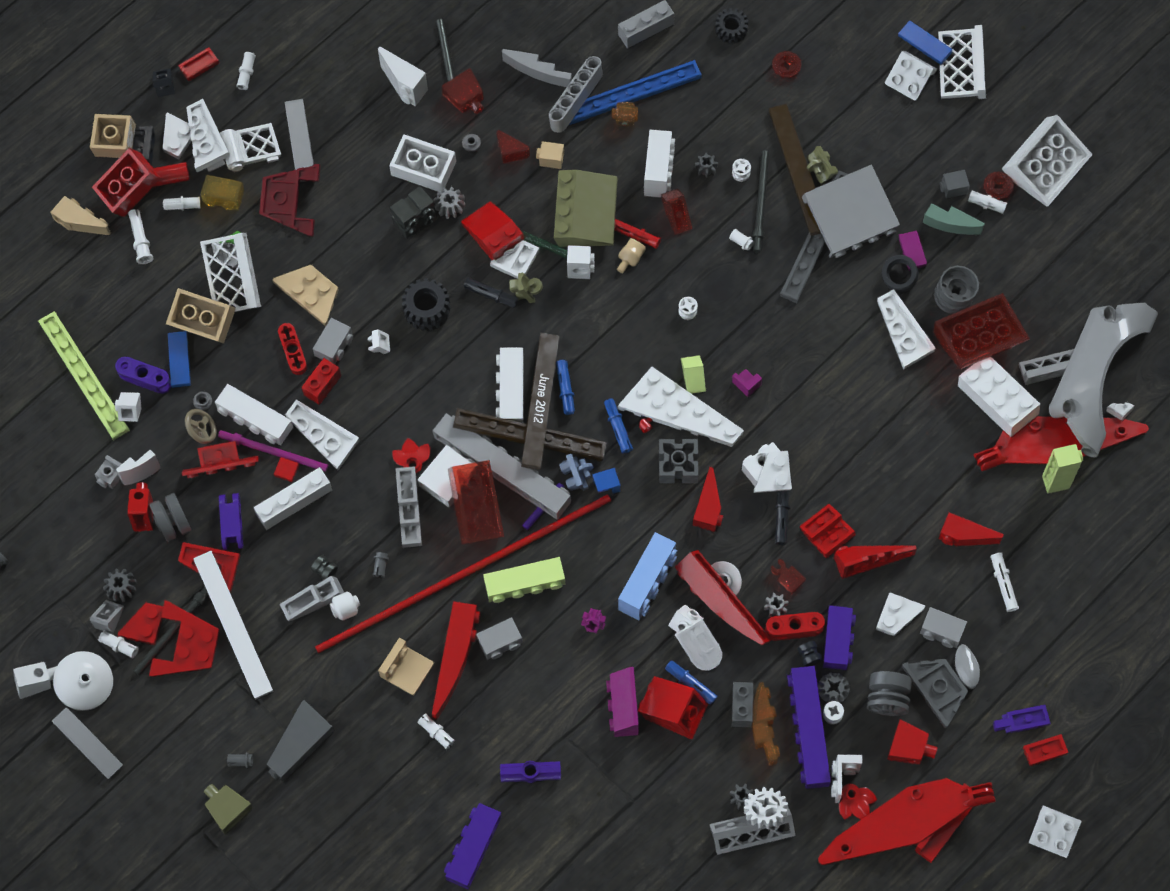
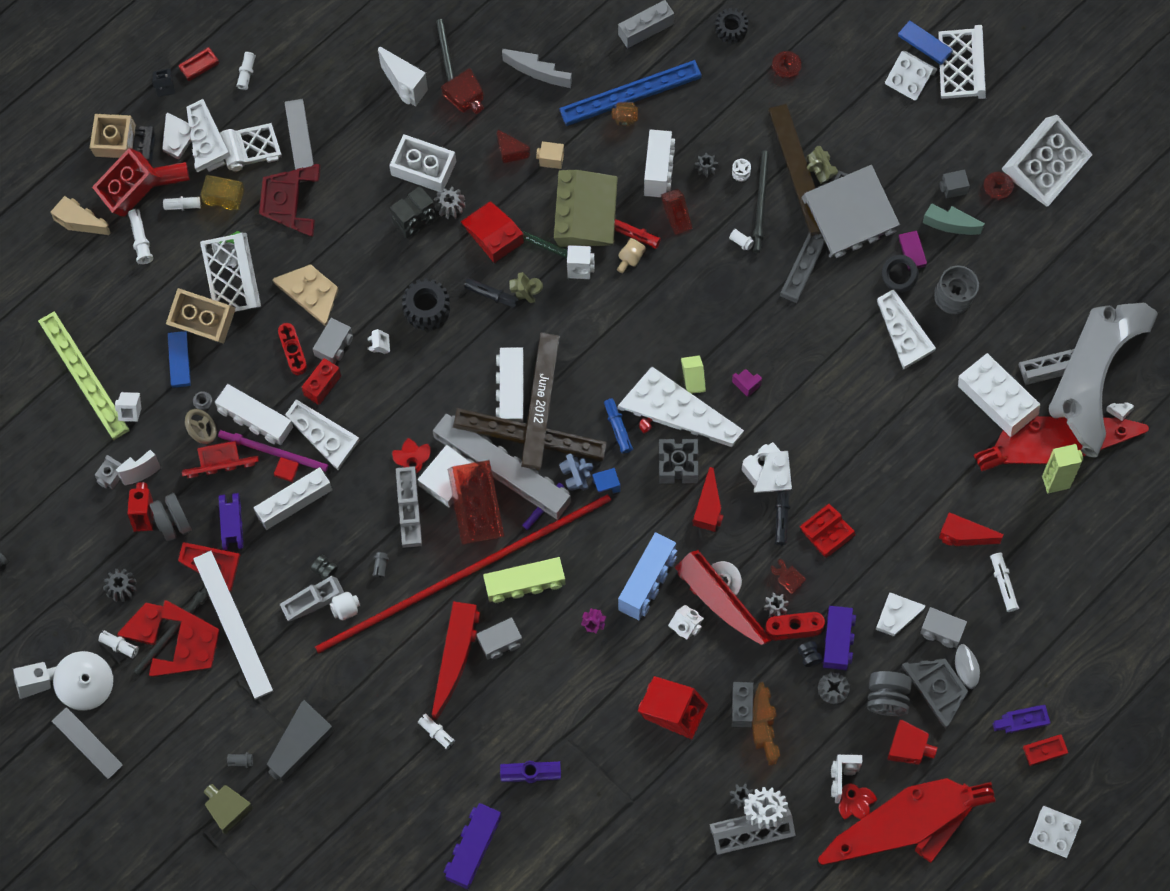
(107, 616): light grey slope -> none
(131, 369): dark purple piece -> none
(405, 667): tan bracket -> none
(471, 147): flat silver plate -> none
(516, 259): white wing -> none
(565, 387): blue axle -> none
(575, 94): light grey beam -> none
(623, 703): magenta slope -> none
(688, 303): white wheel -> none
(688, 680): blue axle -> none
(700, 645): white window -> none
(809, 726): dark purple brick -> none
(832, 716): white wheel -> none
(864, 558): red wedge -> none
(980, 331): clear red slope -> none
(987, 202): white pin -> none

